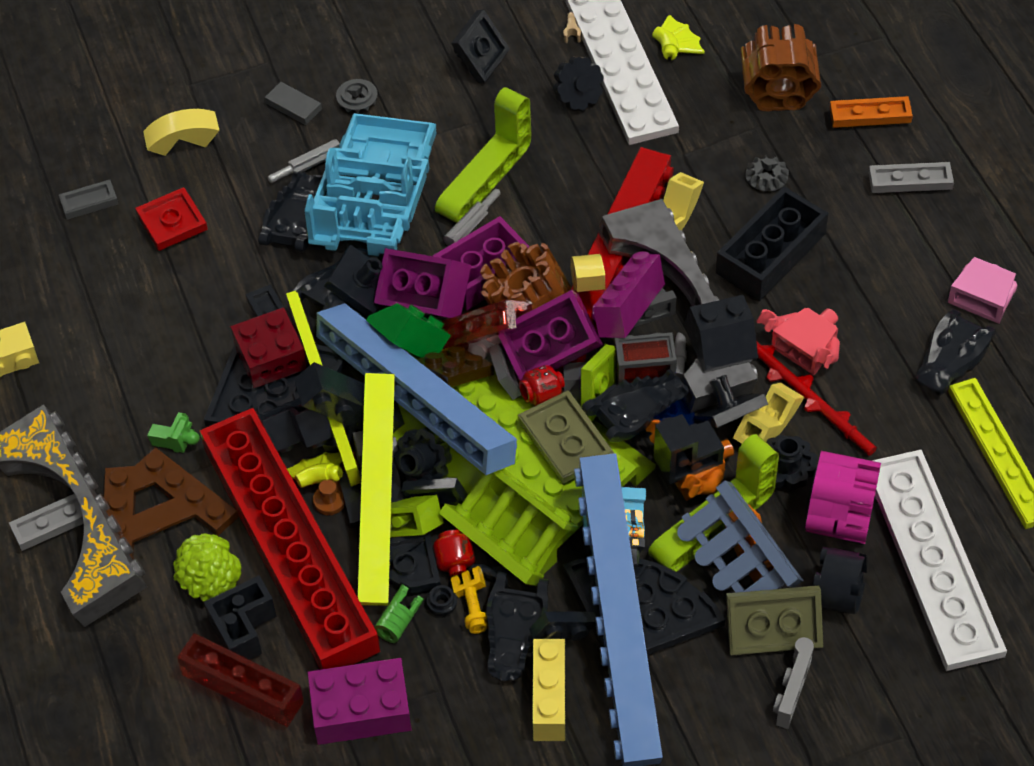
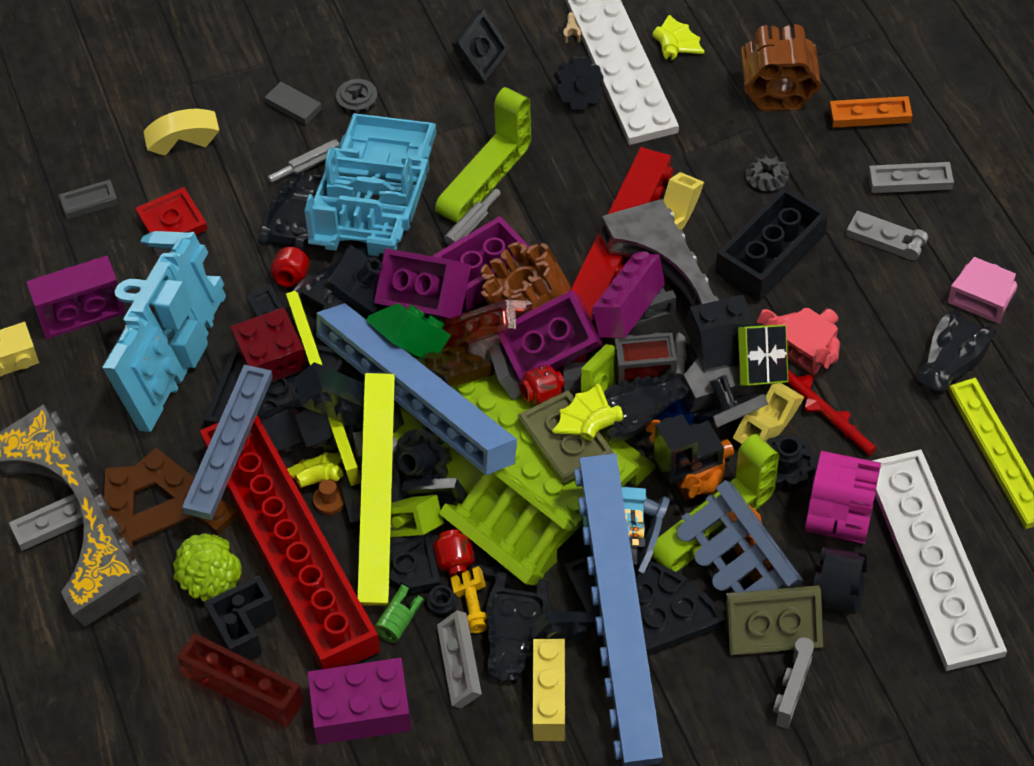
(76, 297): none -> magenta brick
(163, 346): none -> medium azure piece
(176, 436): bright green piece -> none
(227, 442): none -> sand blue plate
(289, 266): none -> red head
(459, 659): none -> light grey plate
(587, 272): light yellow brick -> none
(588, 414): none -> neon yellow arm
(657, 512): none -> sand blue brick
(763, 354): none -> black tile
(887, 235): none -> light grey plate

